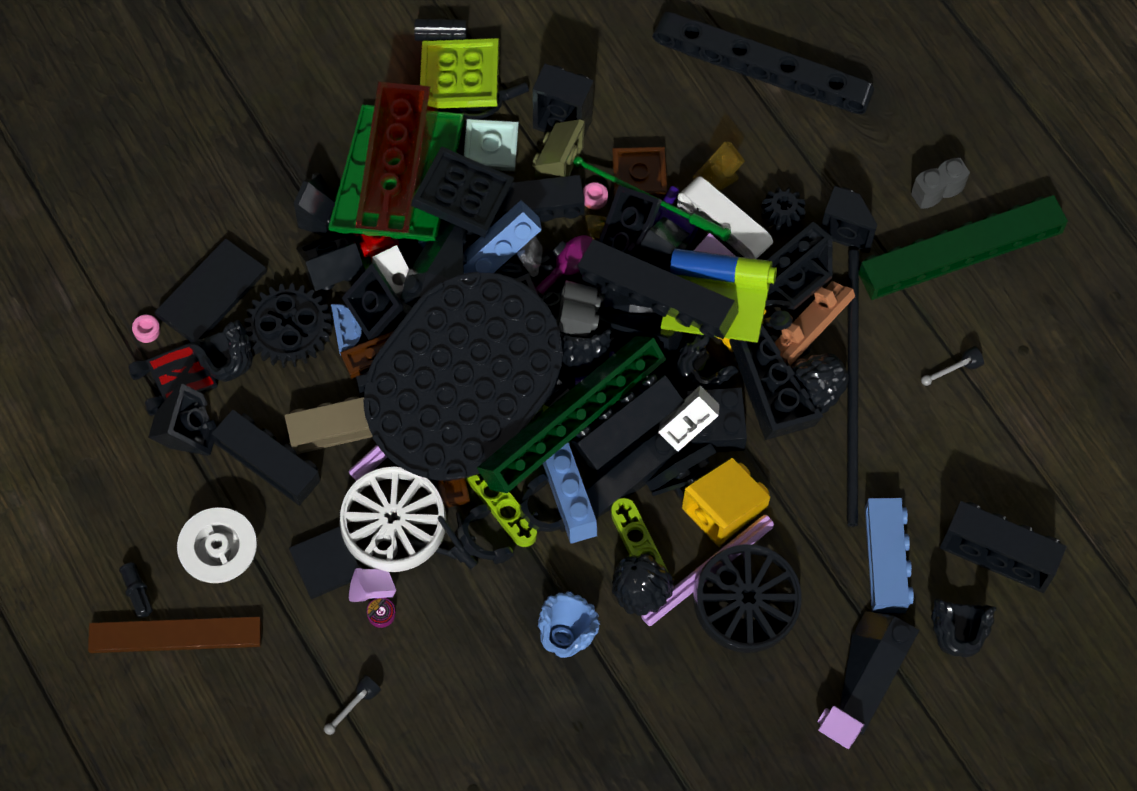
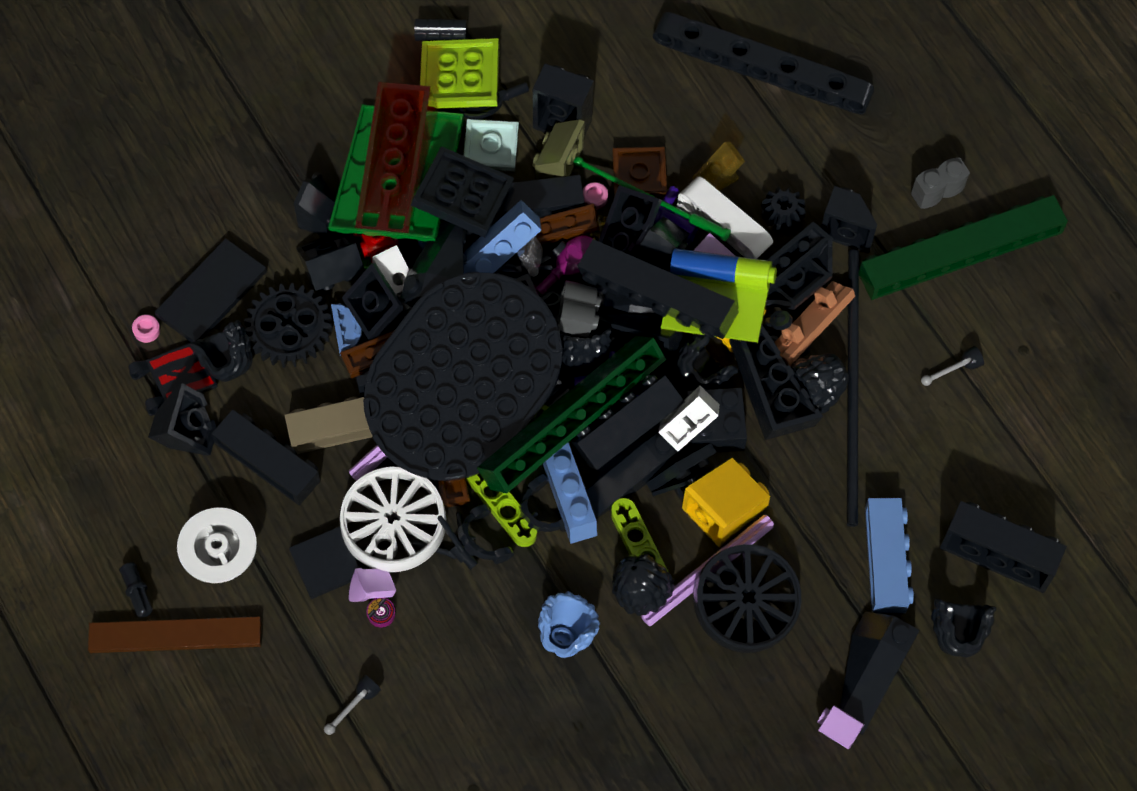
(568, 224): none -> reddish brown tile

